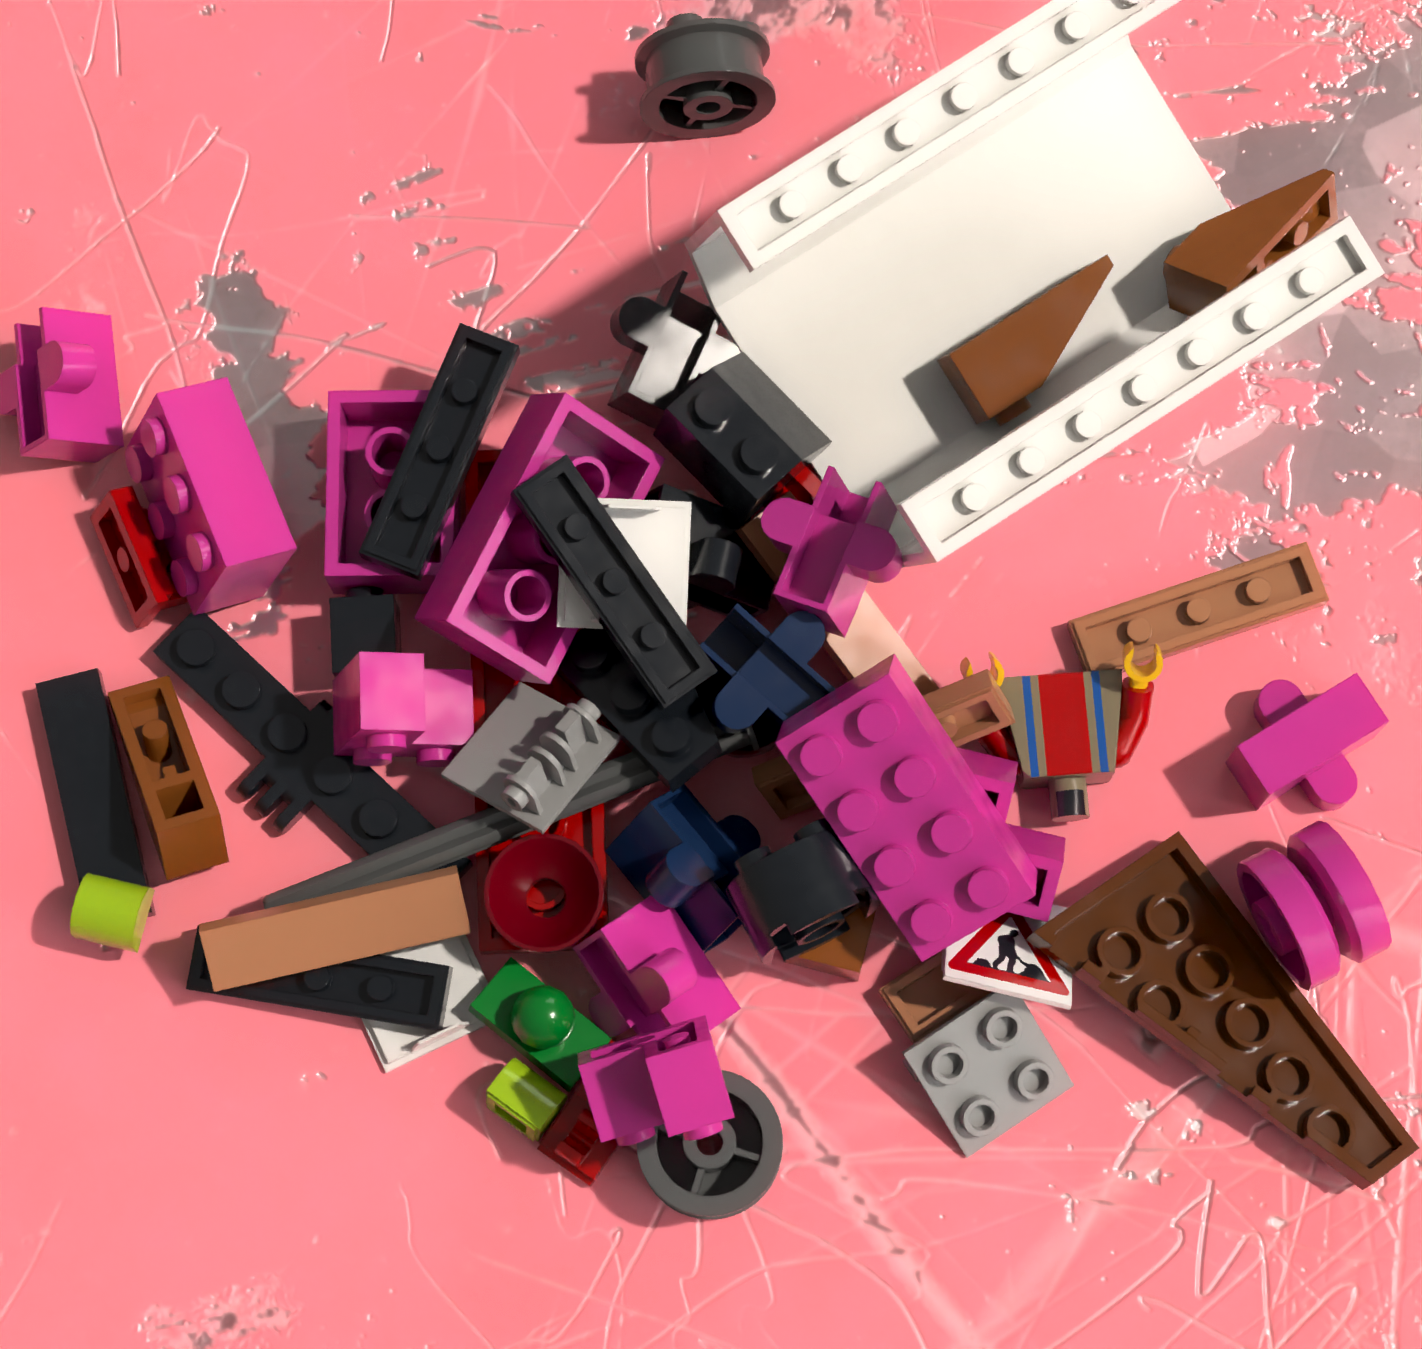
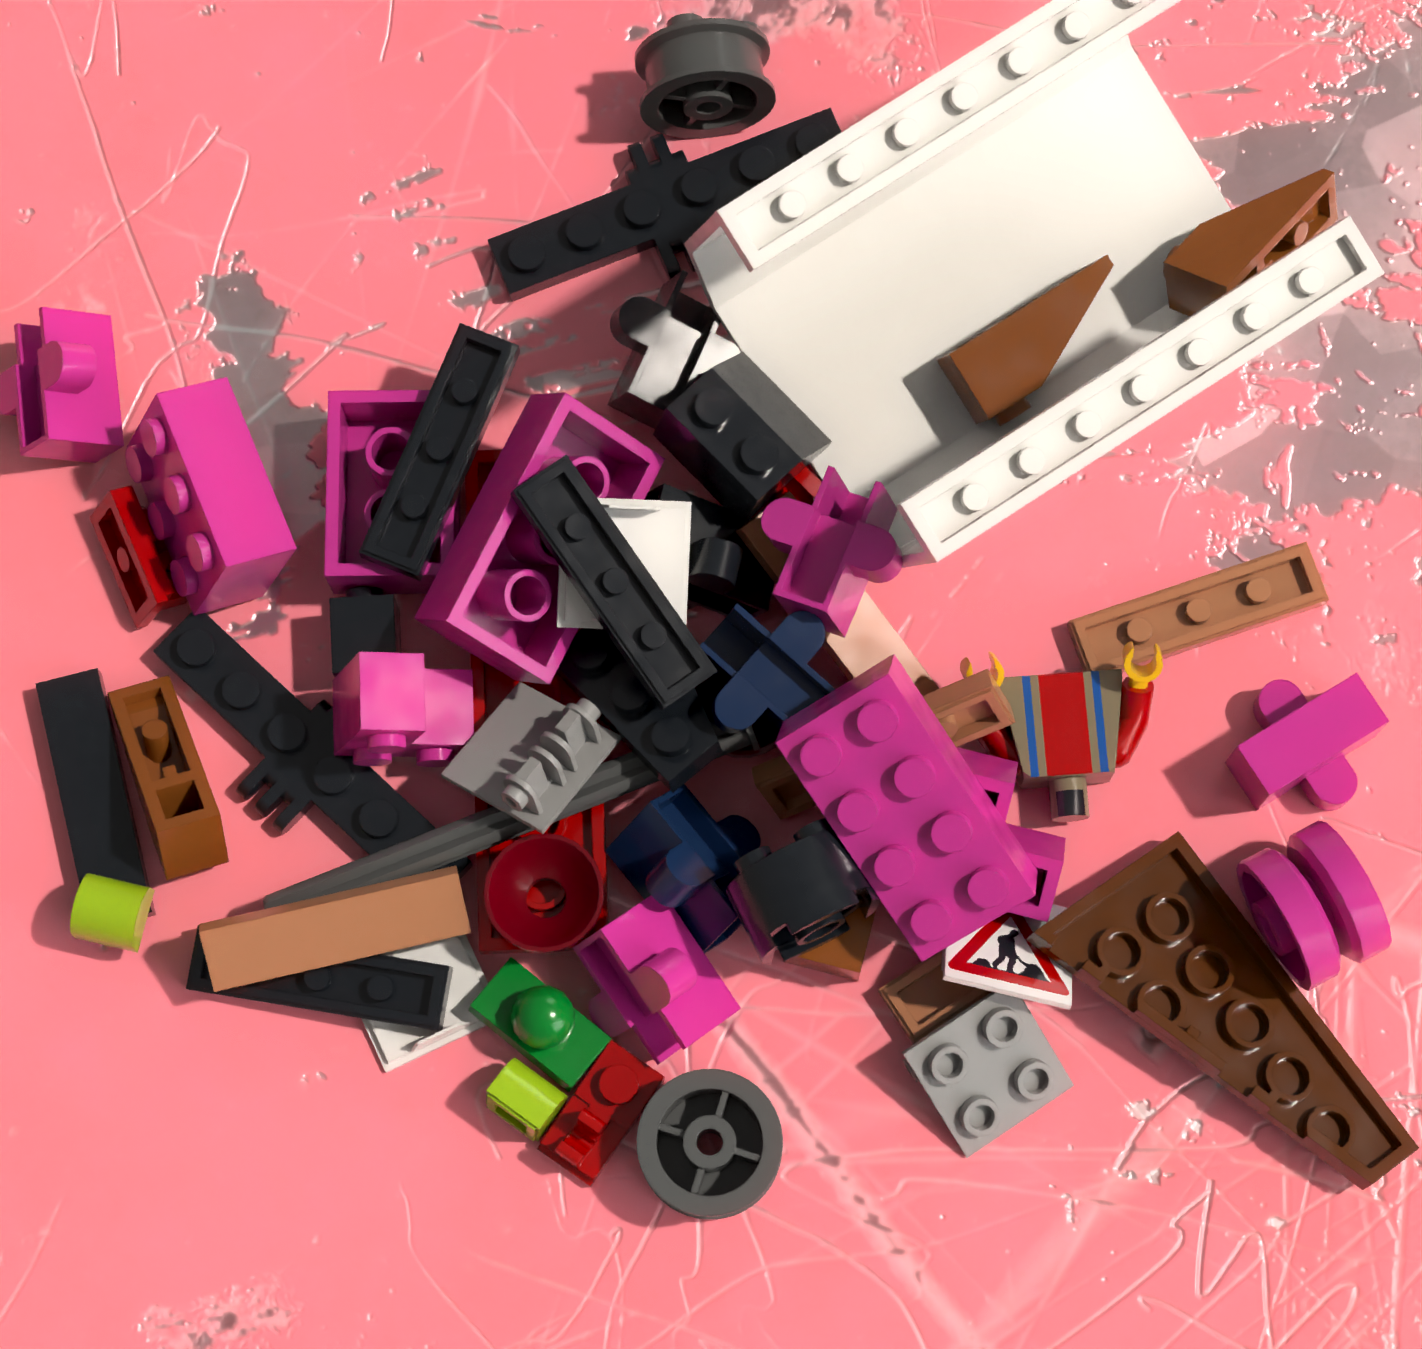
(657, 209): none -> black hinge
(657, 1080): dark pink brick -> none

